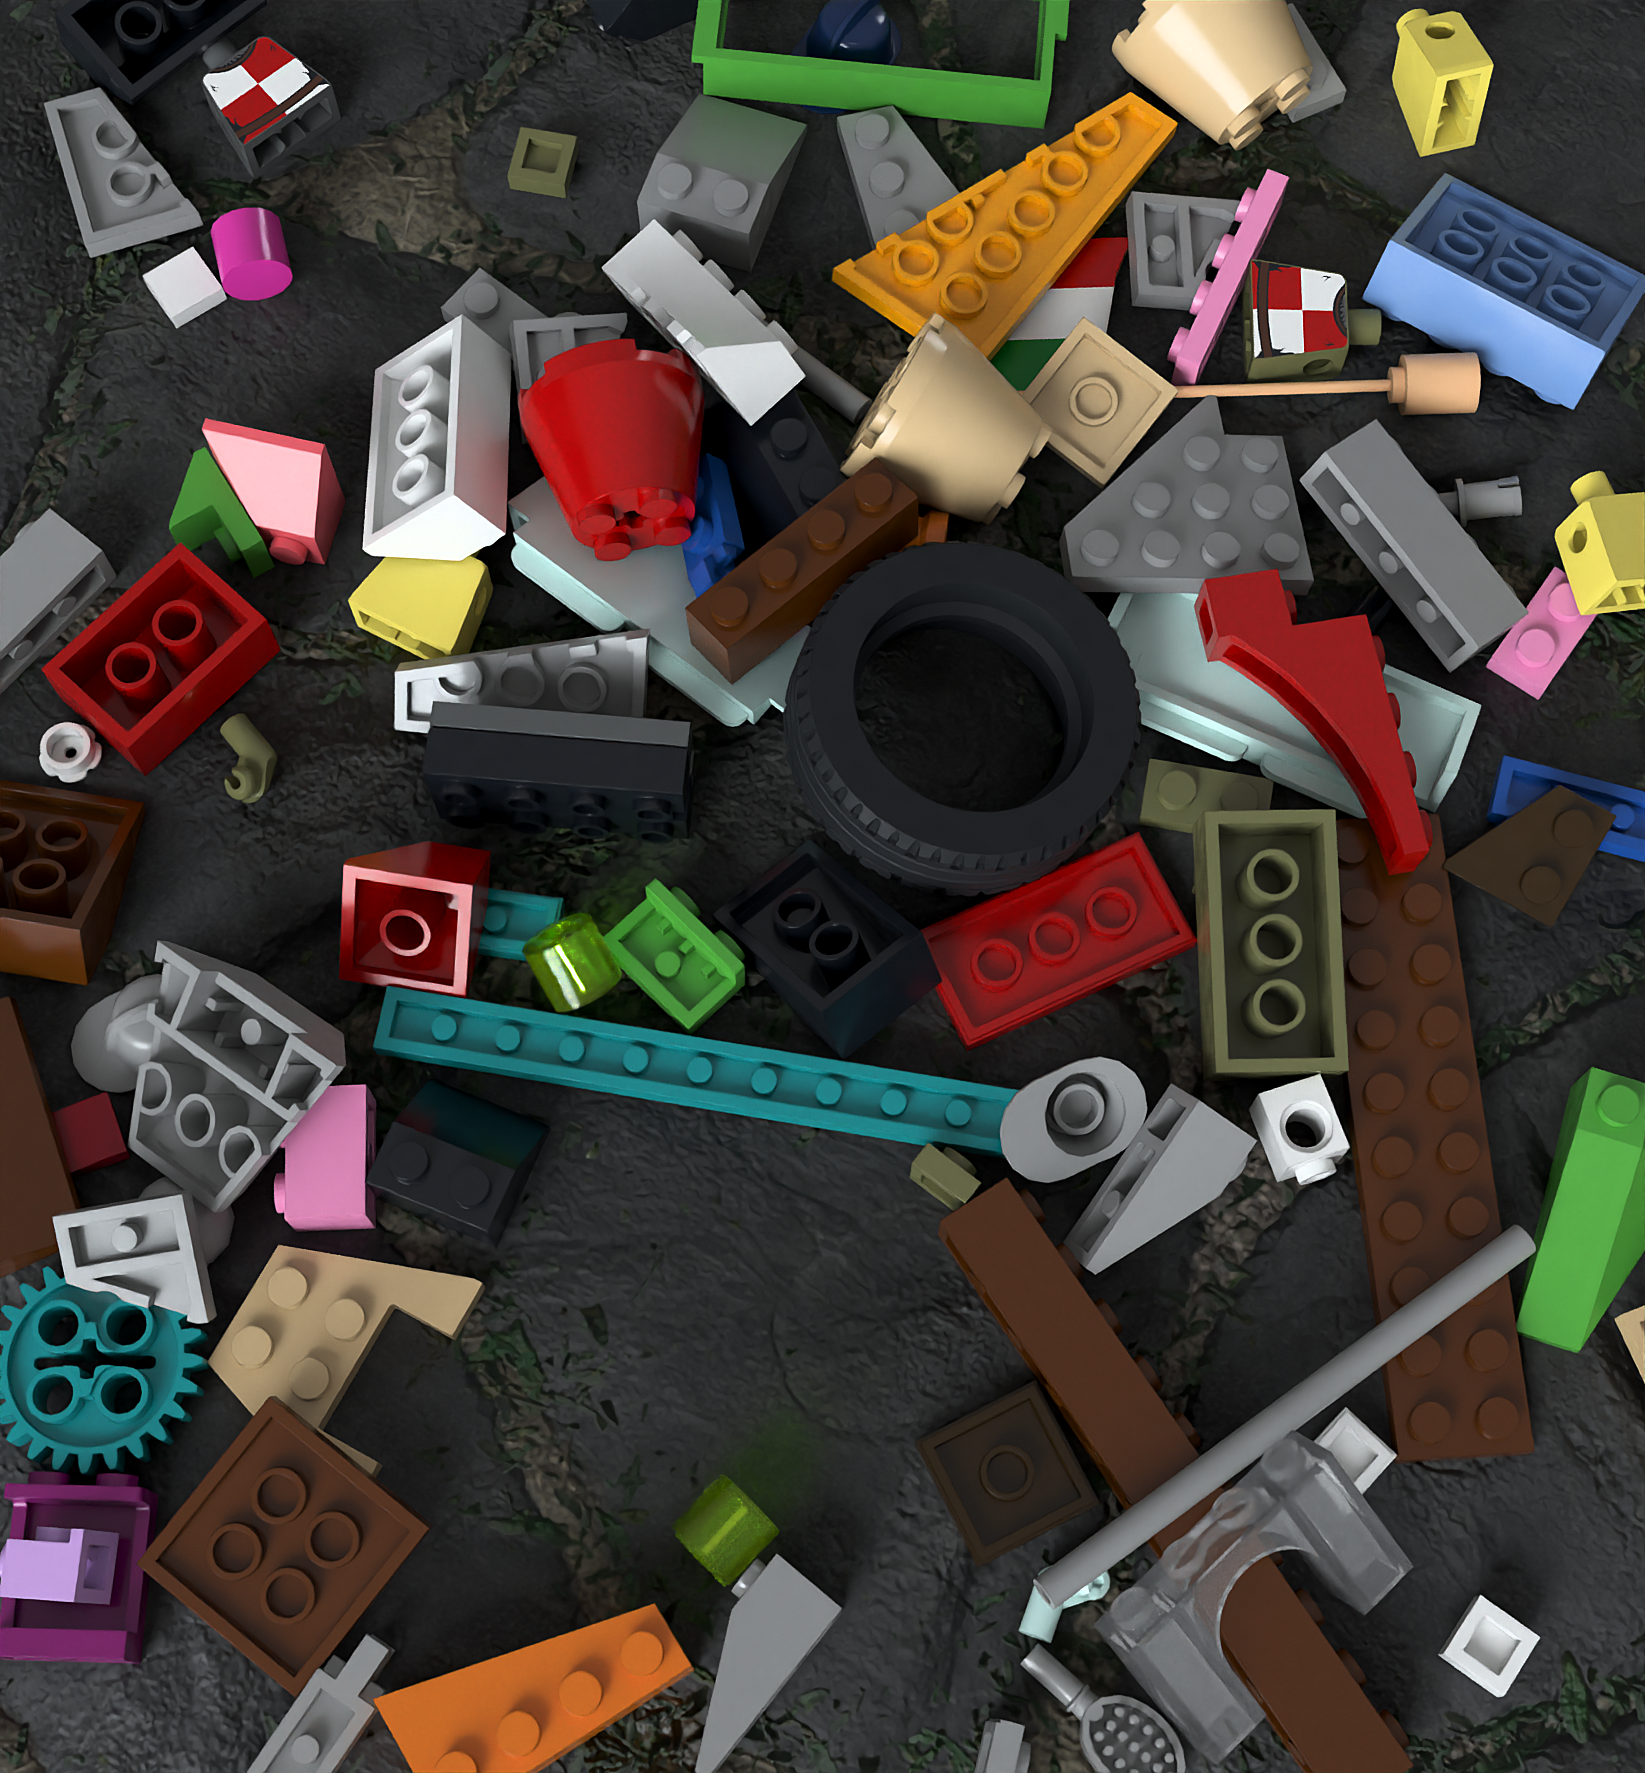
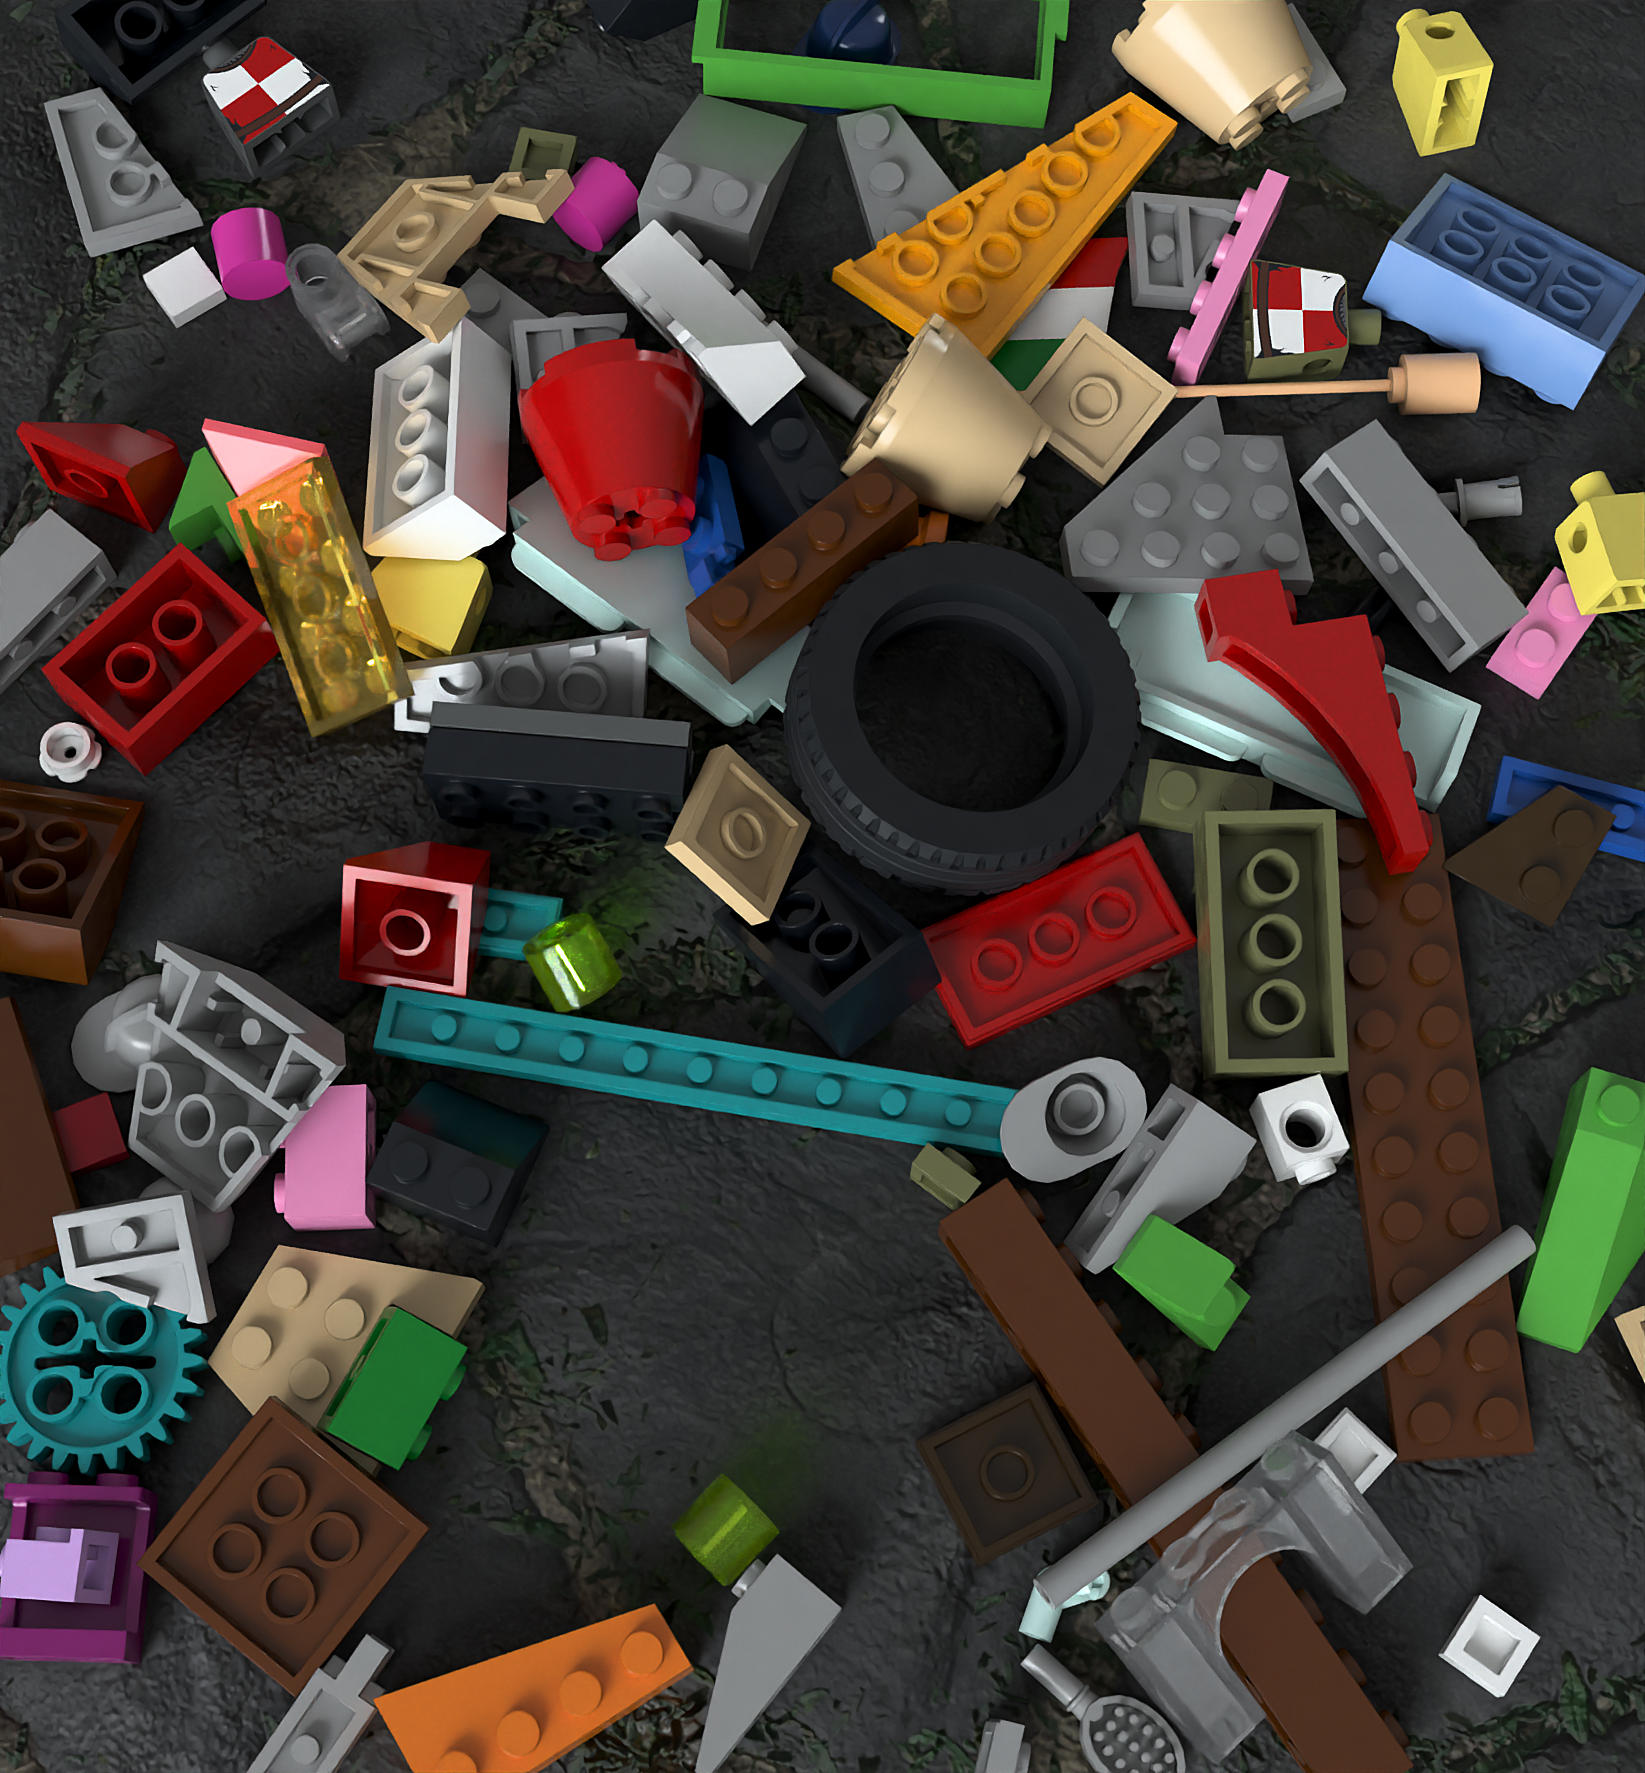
(108, 467): none -> red slope
(255, 762): olive arm -> none
(320, 597): none -> clear yellow plate
(337, 308): none -> clear piece
(394, 1388): none -> green brick
(424, 231): none -> tan wing
(598, 205): none -> dark pink piece
(677, 956): bright green bracket -> none
(738, 835): none -> tan plate
(1183, 1280): none -> bright green slope

